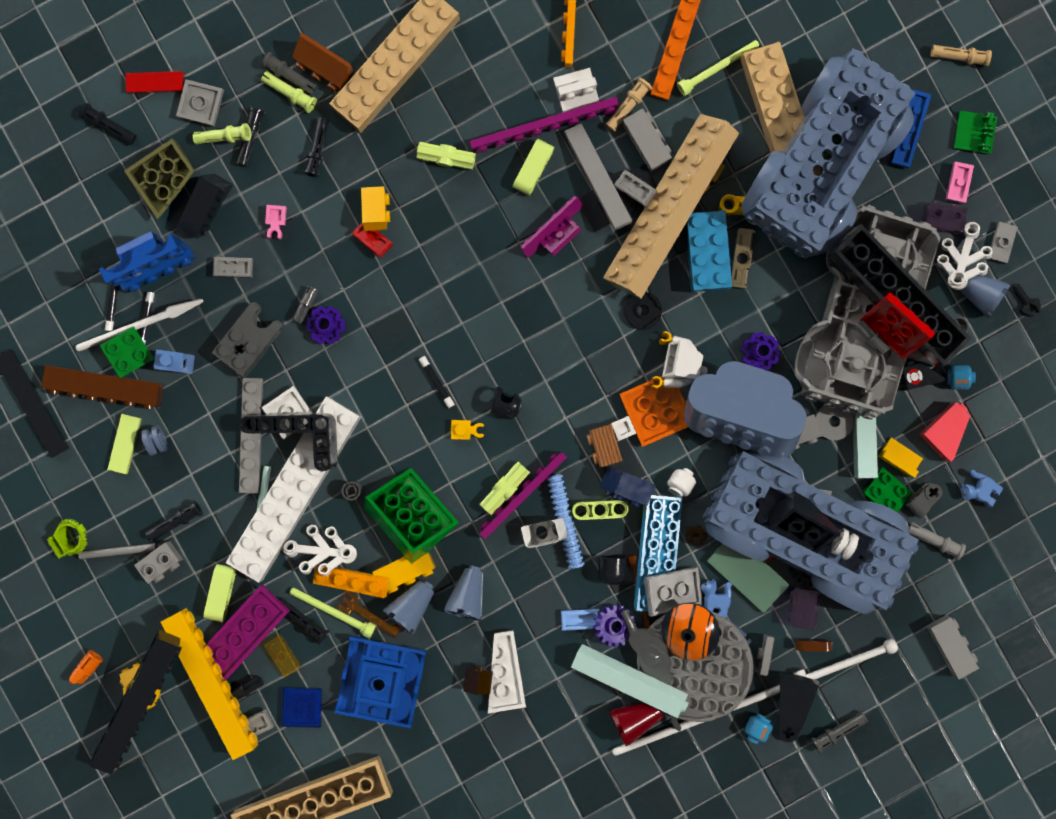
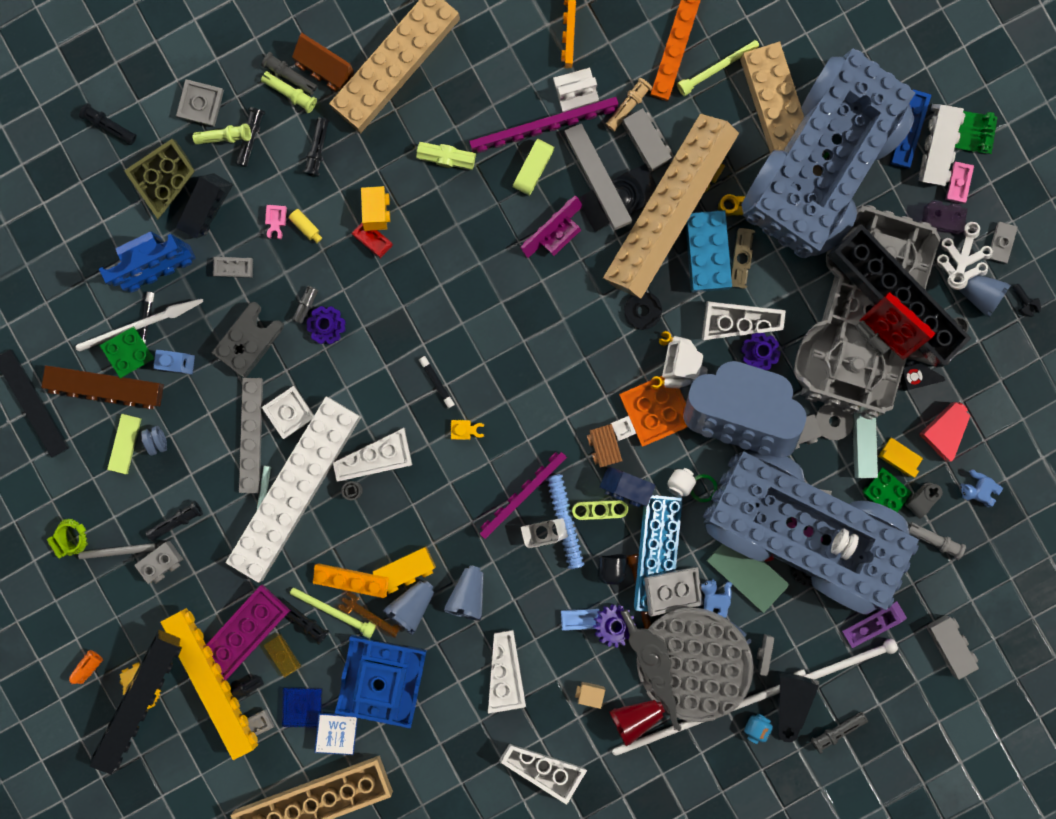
(111, 308): black bar -> none
(154, 82): red tile -> none
(219, 593): yellowish green beam -> none
(297, 426): black beam -> none
(305, 225): none -> light yellow cylinder
(322, 551): white plant -> none
(335, 734): none -> white tile
(380, 456): none -> white wing
(410, 515): green slope -> none
(478, 680): dark brown brick -> none
(504, 488): yellowish green piece -> none
(506, 406): black helmet -> none
(548, 773): none -> white wedge
(590, 694): none -> tan brick
(630, 681): light aqua brick -> none
(635, 188): light grey plate -> none
(696, 535): dark brown plant -> none
(696, 621): orange dish -> none
(715, 488): none -> green piece
(729, 320): none -> white wedge
(802, 523): black slope -> none
(805, 607): clear purple brick -> none
(813, 645): reddish brown beam -> none
(874, 625): none -> medium lavender slope
(941, 144): none -> white wedge
(960, 377): dark azure head -> none
(969, 56): tan pin -> none

